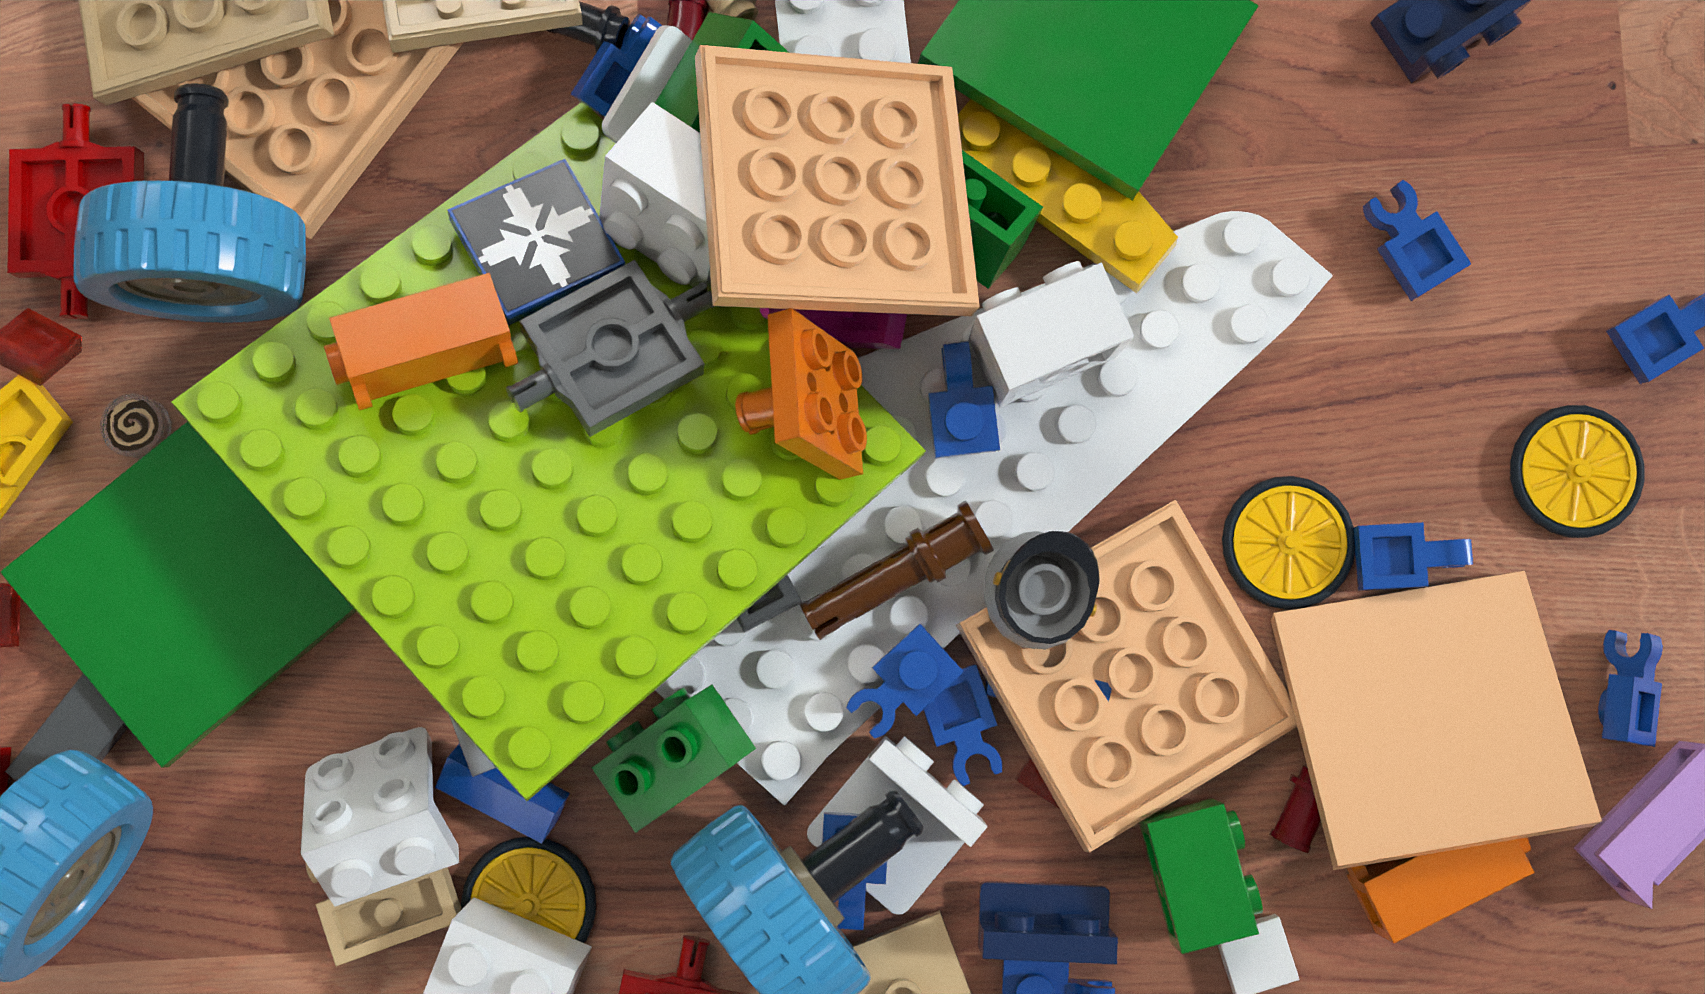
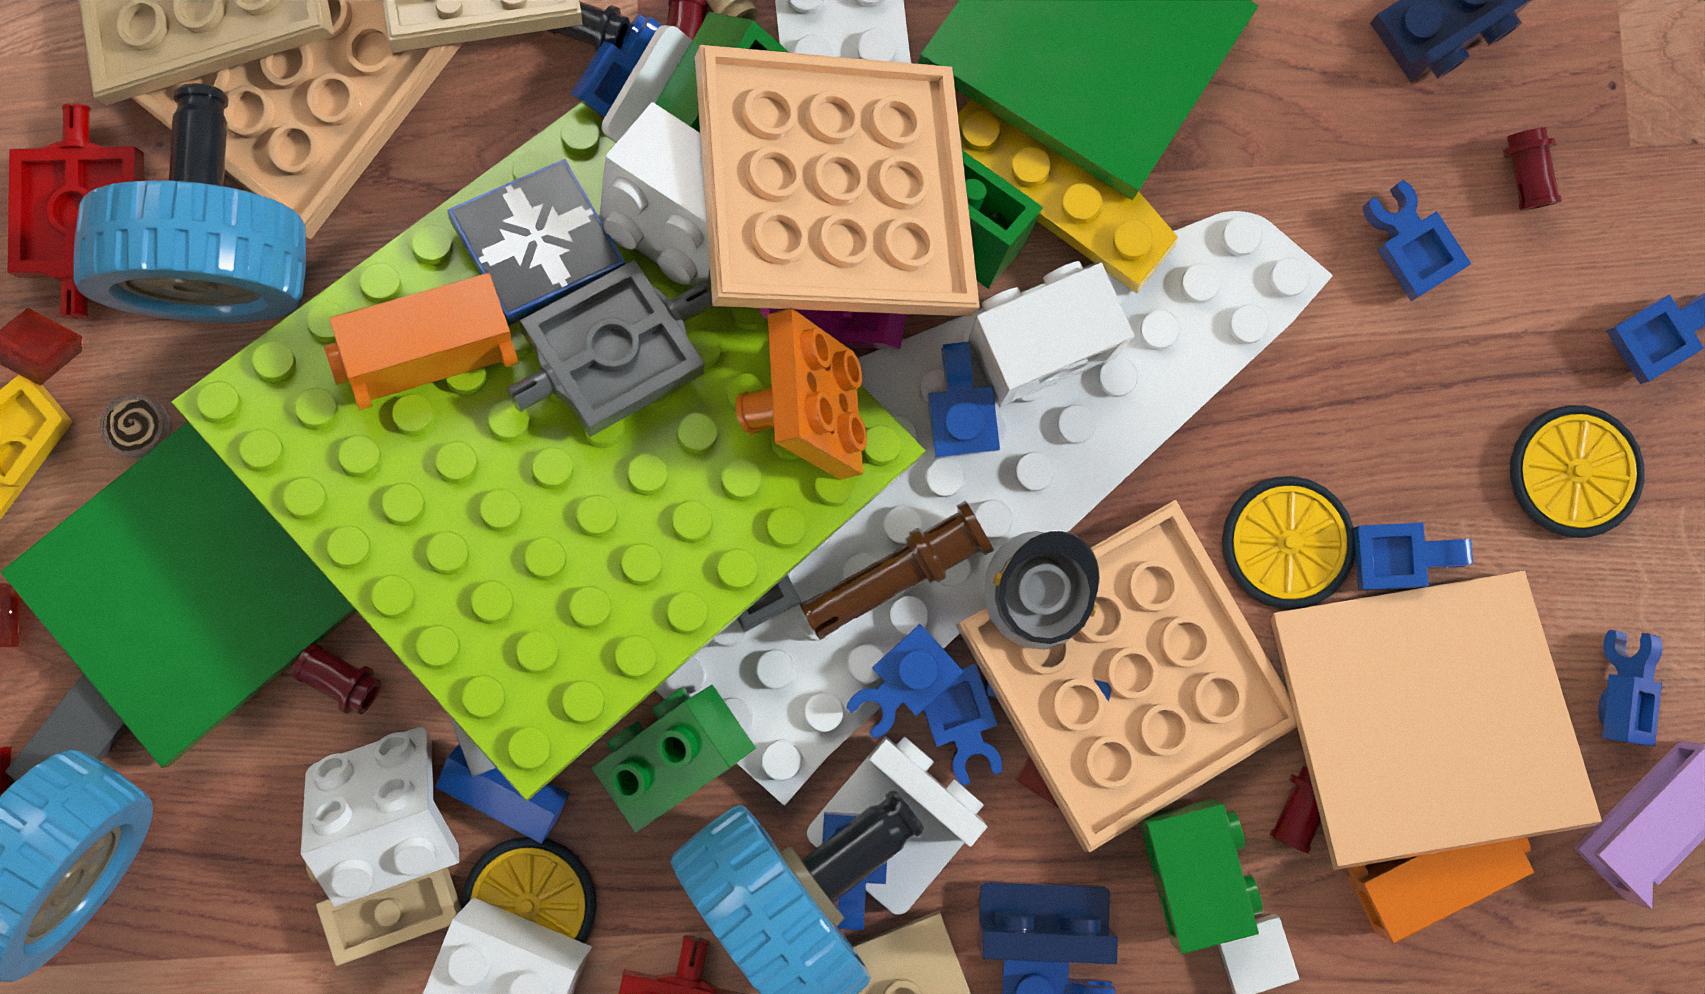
(337, 679): none -> dark red pin
(1533, 168): none -> dark red pin

